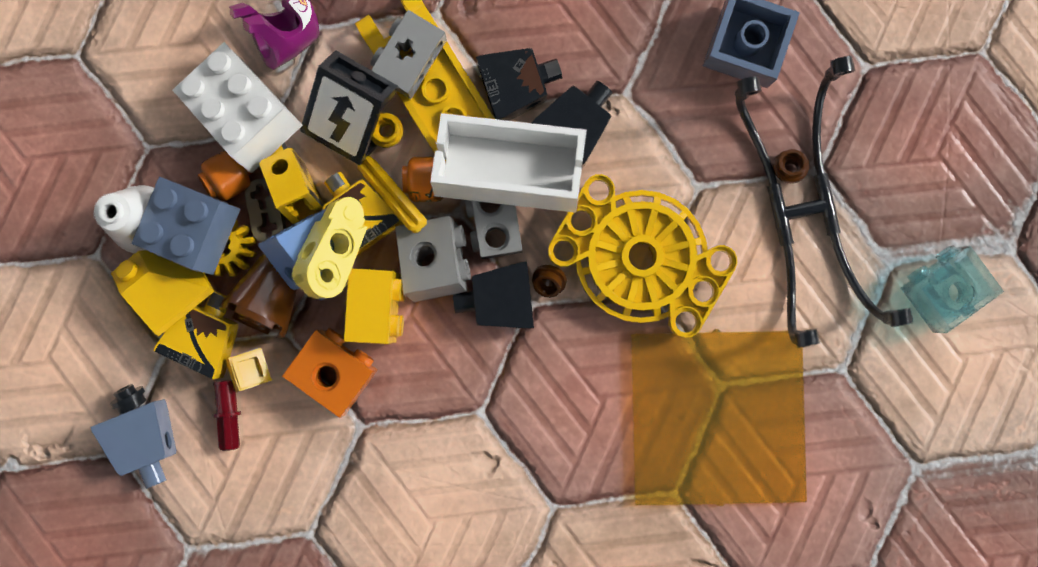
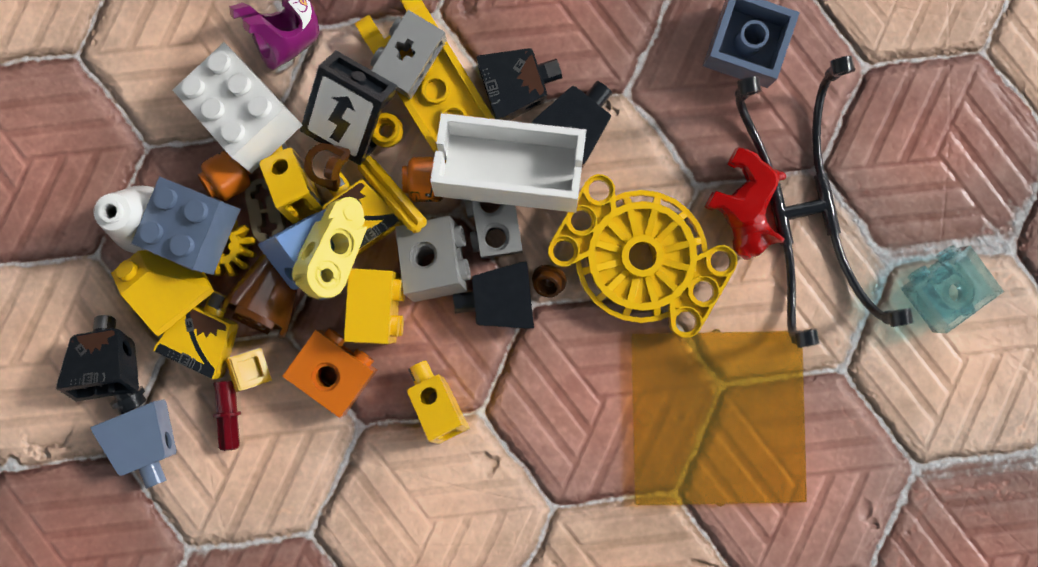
(99, 363): none -> black torso
(332, 167): none -> reddish brown piece
(443, 417): none -> yellow torso
(748, 204): none -> red animal
(791, 157): reddish brown plate -> none

